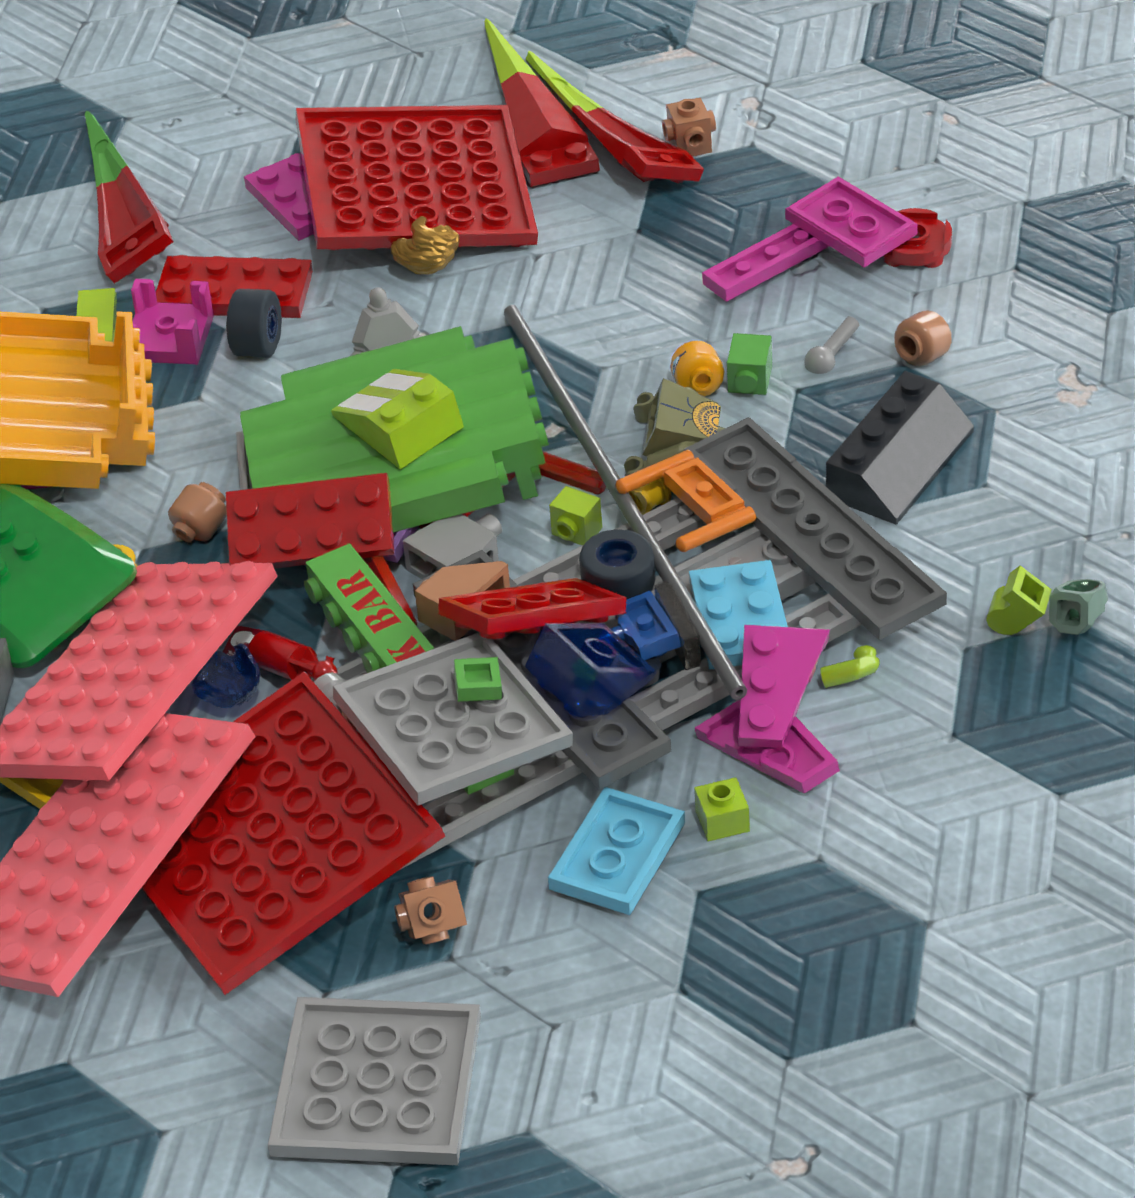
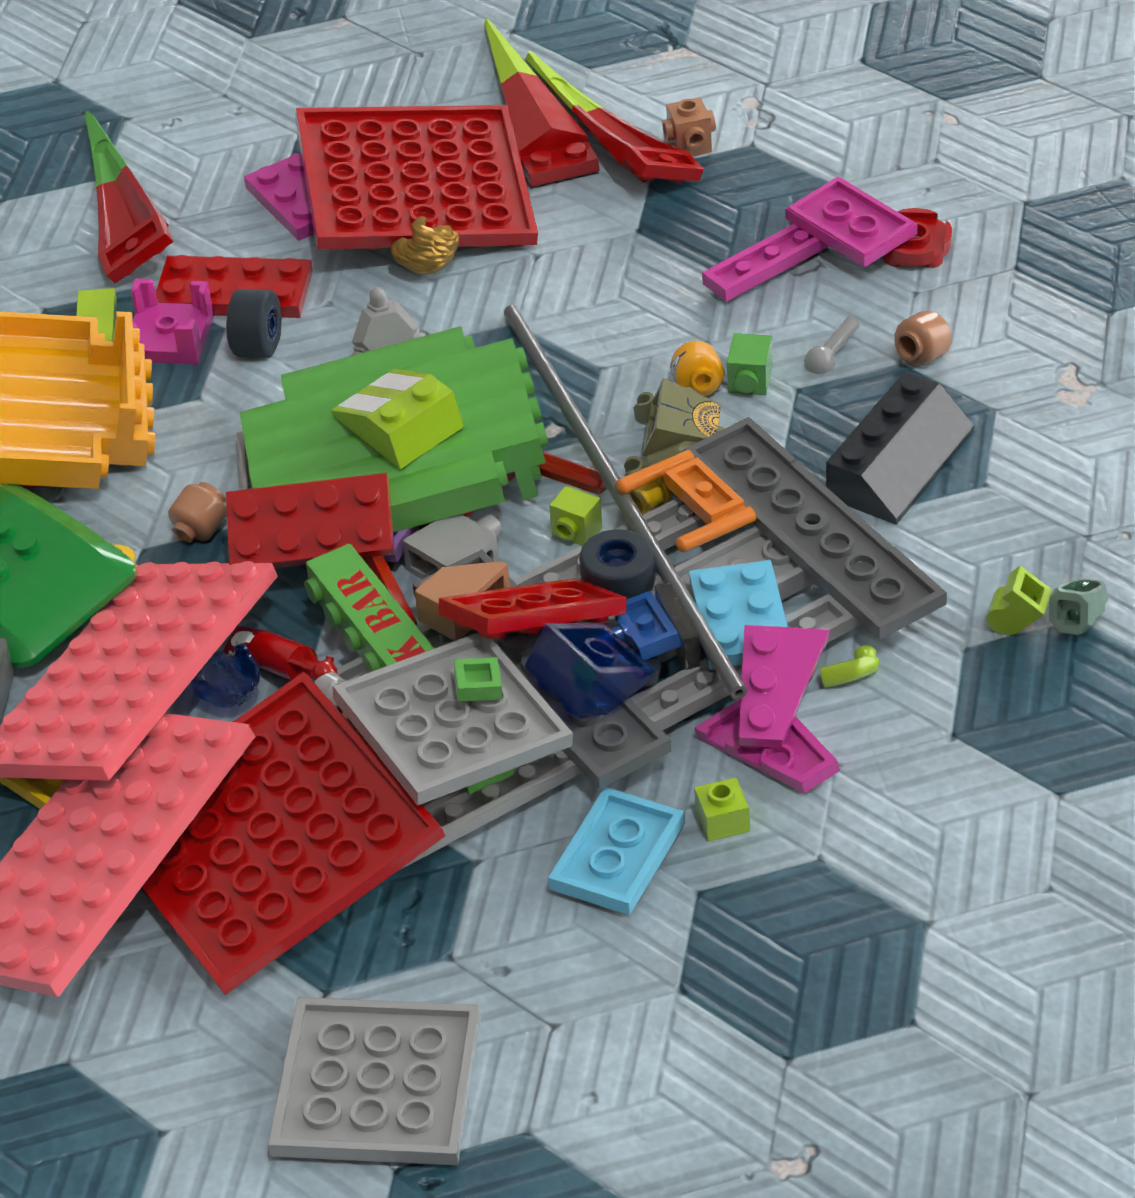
(446, 913): nougat brick -> none

